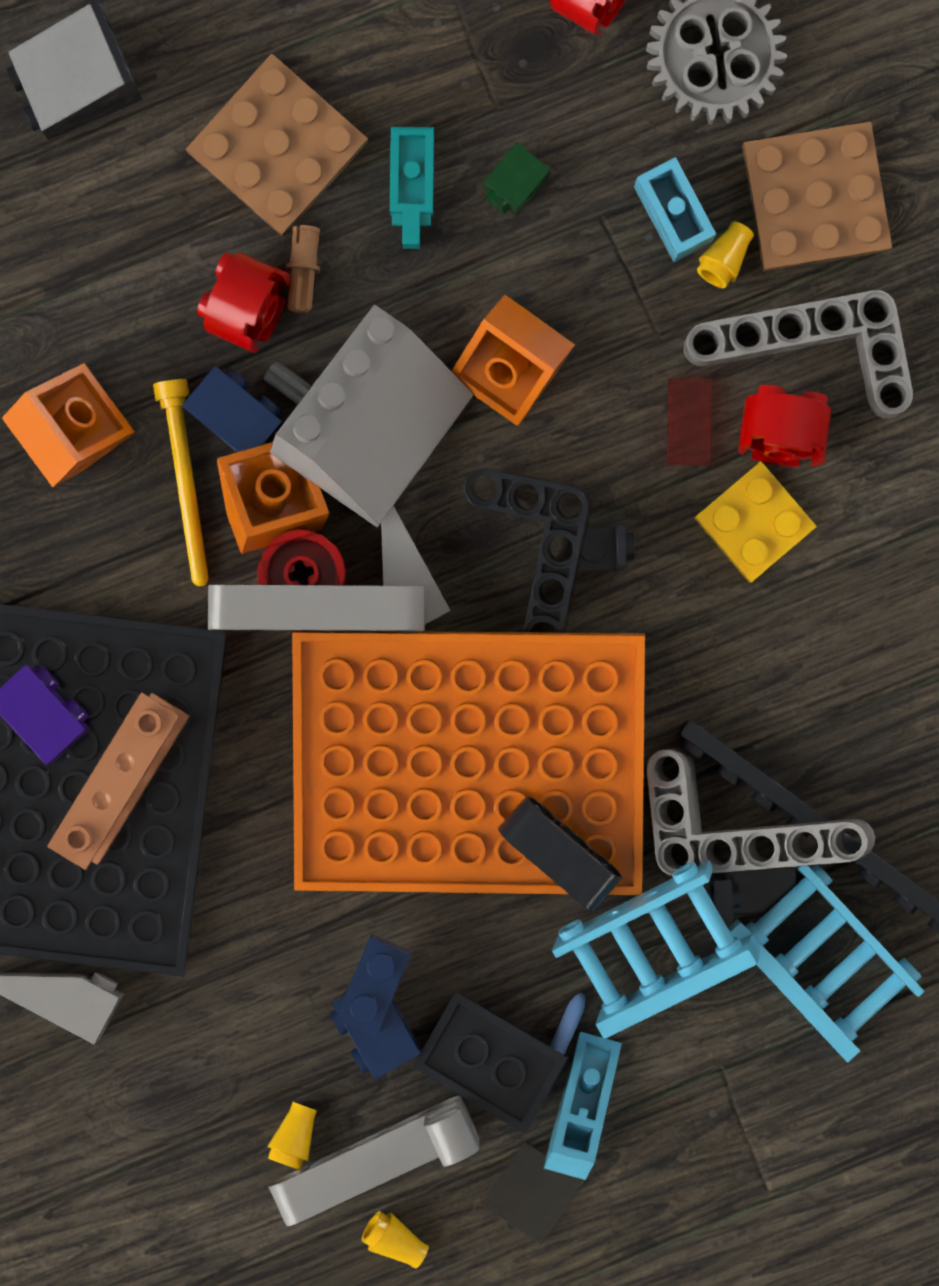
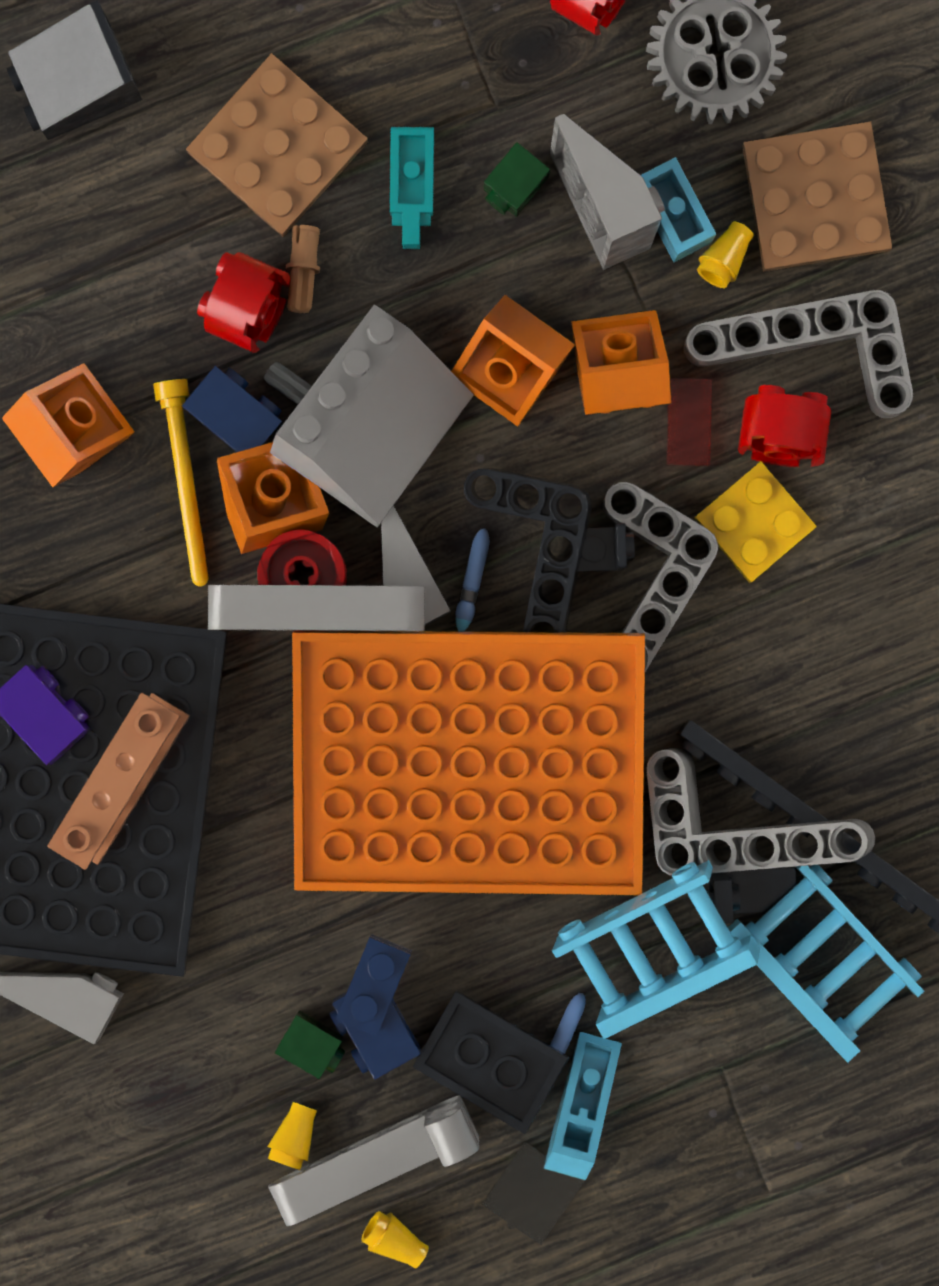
(311, 1046): none -> dark green brick
(466, 609): none -> medium blue piece
(560, 853): black beam -> none
(606, 193): none -> light grey slope
(621, 362): none -> orange slope
(677, 561): none -> light grey beam

